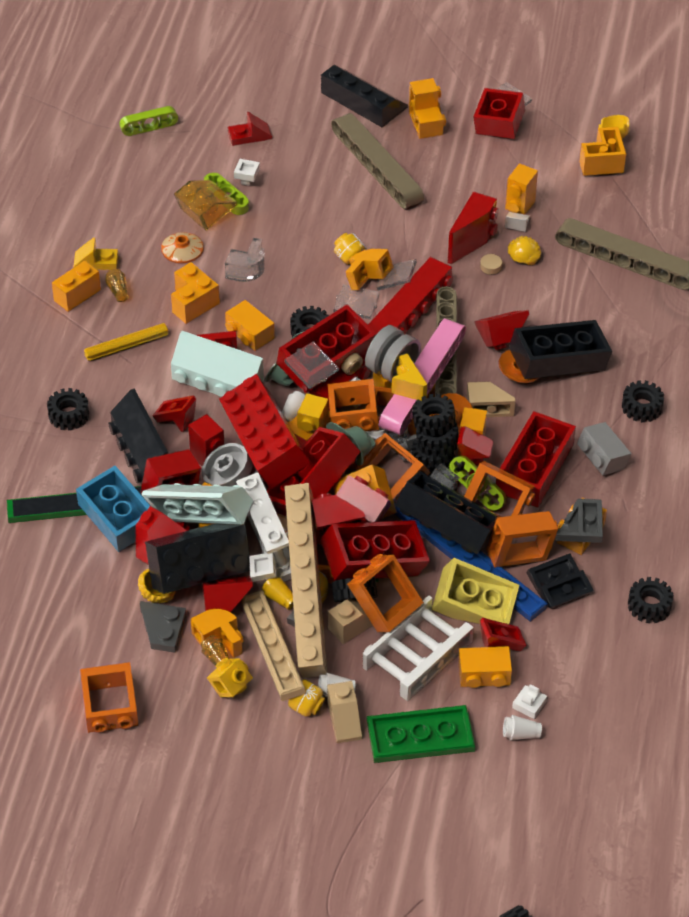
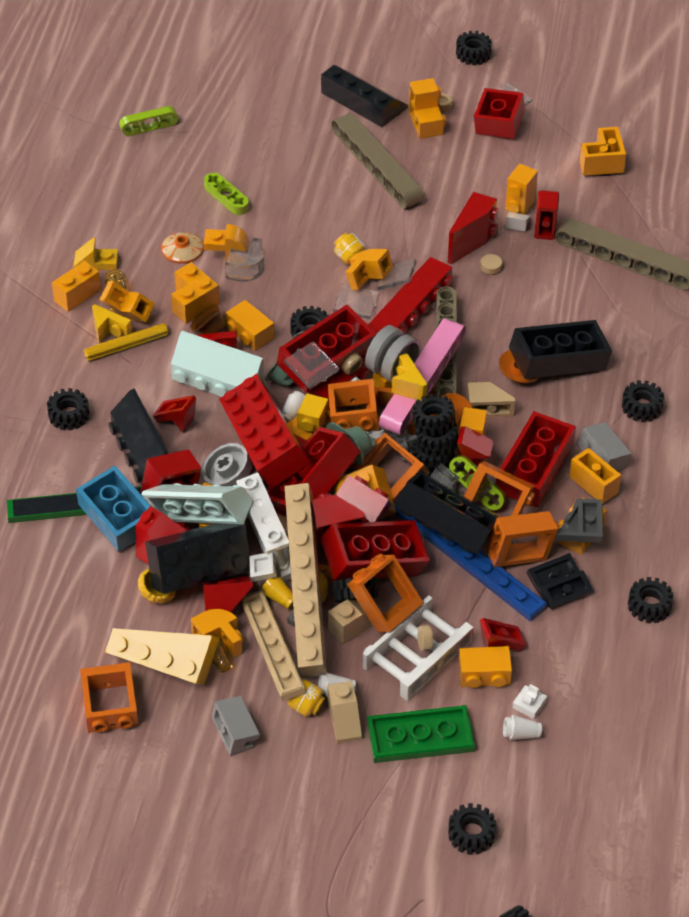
(109, 322): none -> yellow slope
(126, 303): none -> light orange brick
(163, 625): dark grey wing -> none
(172, 653): none -> wedge
(204, 202): clear yellow slope -> none
(204, 437): red brick -> none
(208, 321): none -> reddish brown piece
(227, 239): none -> light orange brick
(230, 677): yellow brick -> none
(234, 724): none -> light grey hinge
(246, 171): white tile -> none
(253, 131): red slope -> none
(425, 637): none -> tan tile
(445, 102): none -> tan tile
(468, 841): none -> black tyre
(473, 48): none -> black tyre
(474, 594): light yellow slope -> none
(499, 329): red slope -> none
(524, 250): yellow hair -> none
(546, 215): none -> red brick
(595, 475): none -> light orange brick
(619, 121): yellow hair -> none

